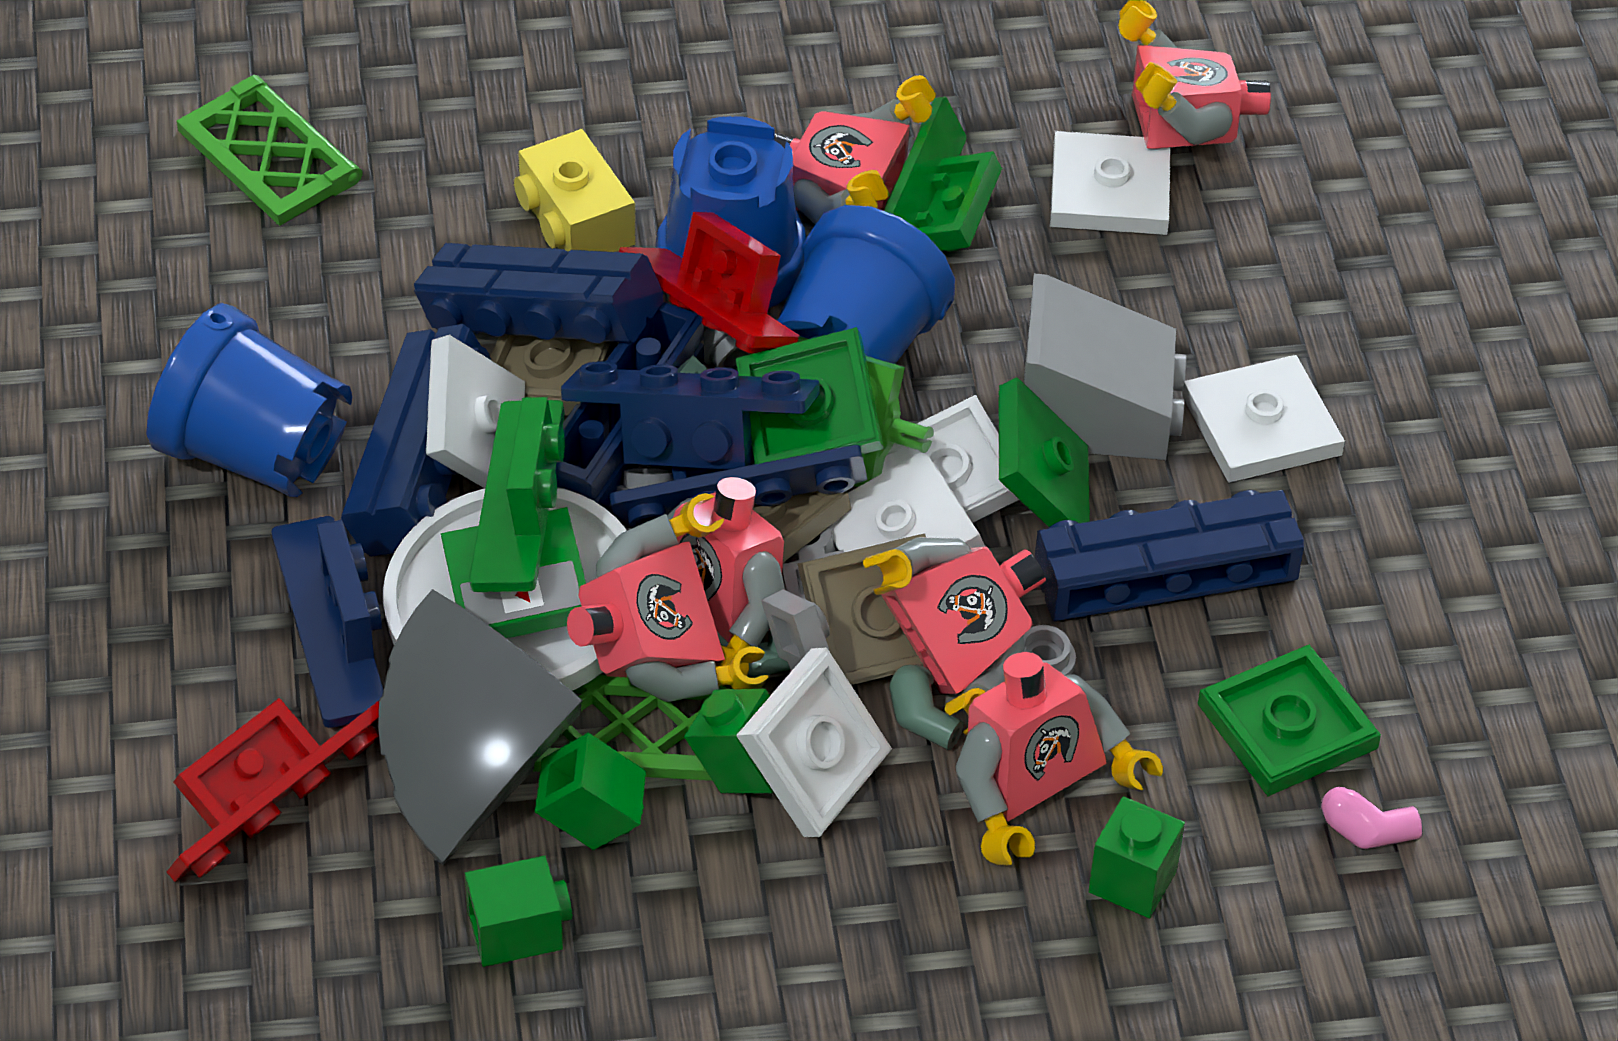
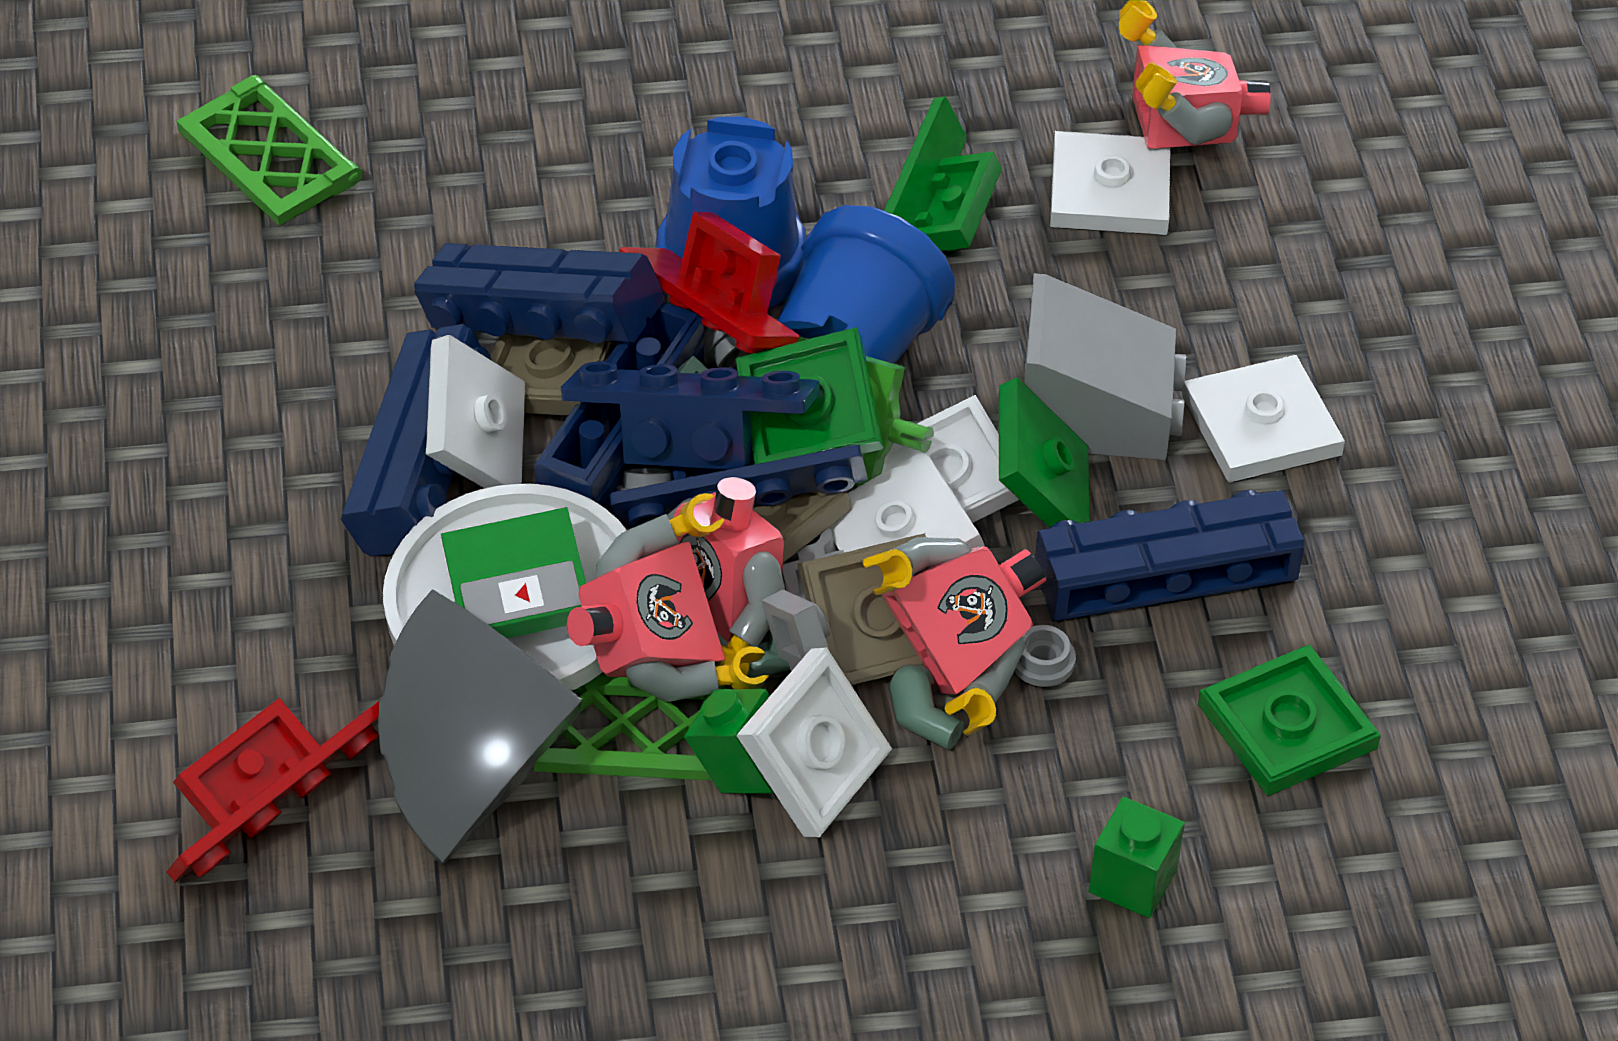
(245, 404): blue piece -> none
(331, 615): dark blue bracket -> none
(516, 910): green brick -> none
(518, 495): green bracket -> none
(575, 195): light yellow brick -> none
(590, 791): green brick -> none
(856, 155): torso -> none
(1032, 742): torso -> none
(1365, 823): bright pink arm -> none

